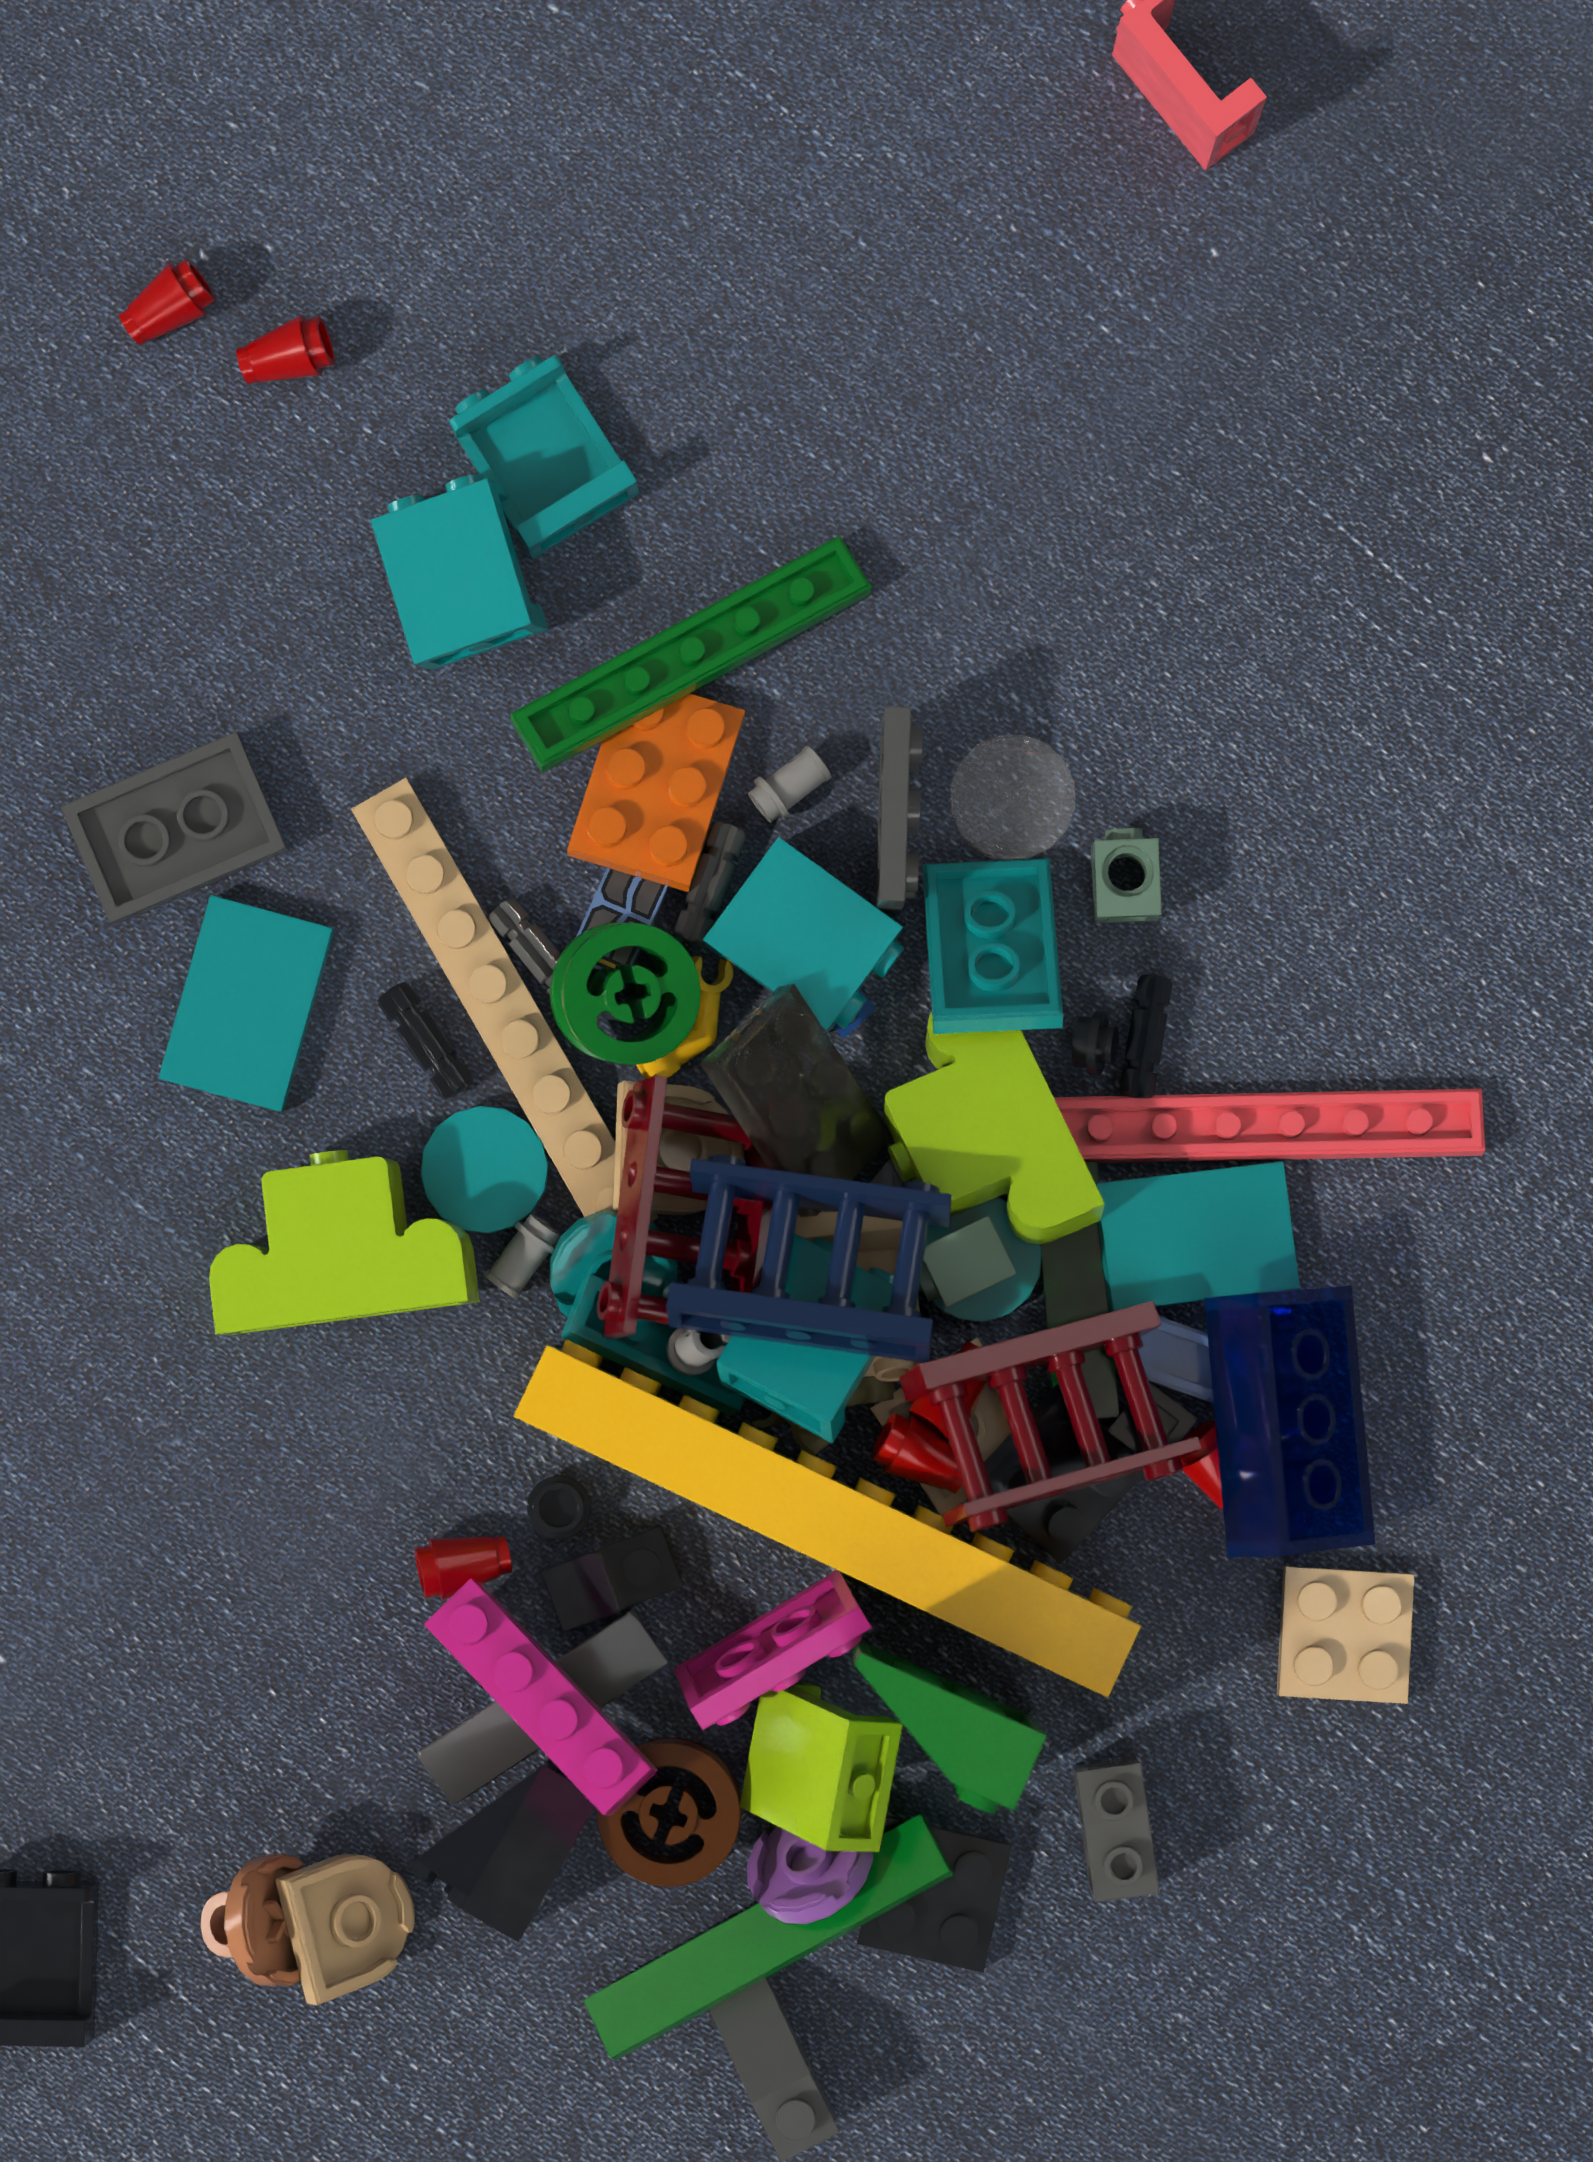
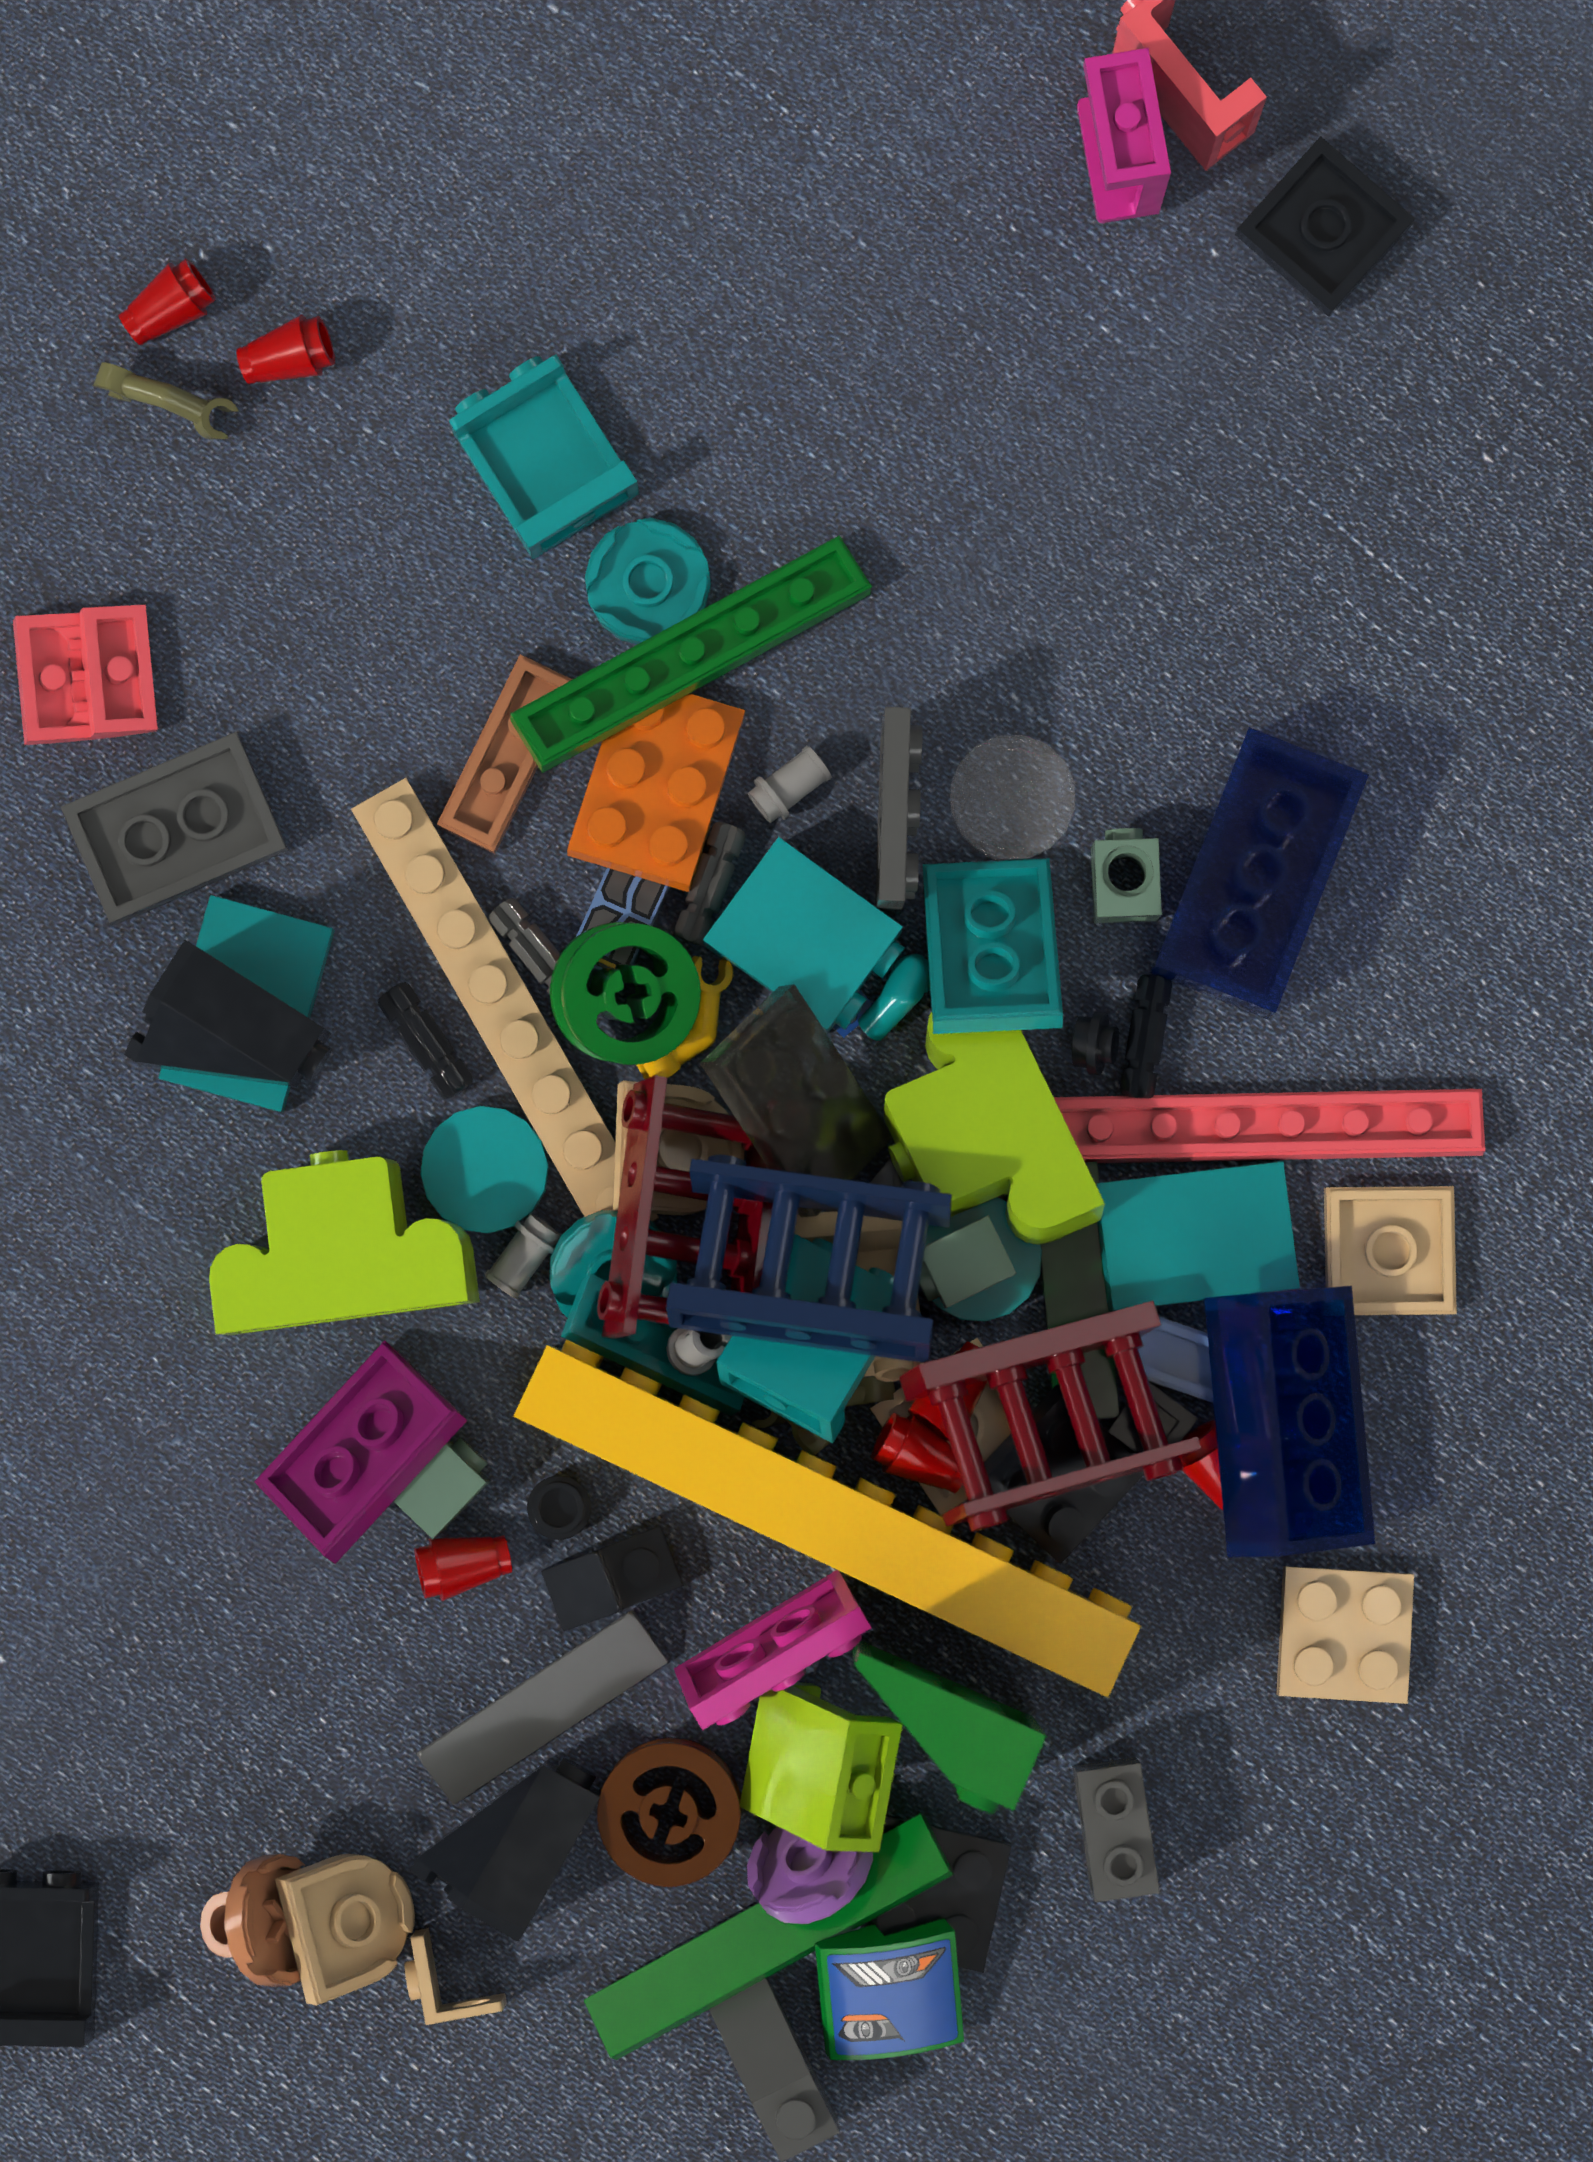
(85, 674): none -> coral slope
(128, 386): none -> olive arm
(225, 1026): none -> black slope
(360, 1451): none -> magenta tile
(423, 1985): none -> tan bracket
(444, 1487): none -> sand green brick
(455, 573): teal panel -> none
(499, 763): none -> nougat tile
(541, 1697): dark pink brick -> none
(646, 579): none -> teal tile
(889, 1992): none -> slope
(901, 992): none -> teal arm
(1123, 136): none -> dark pink panel
(1259, 873): none -> clear blue brick
(1324, 226): none -> black plate
(1392, 1248): none -> tan tile

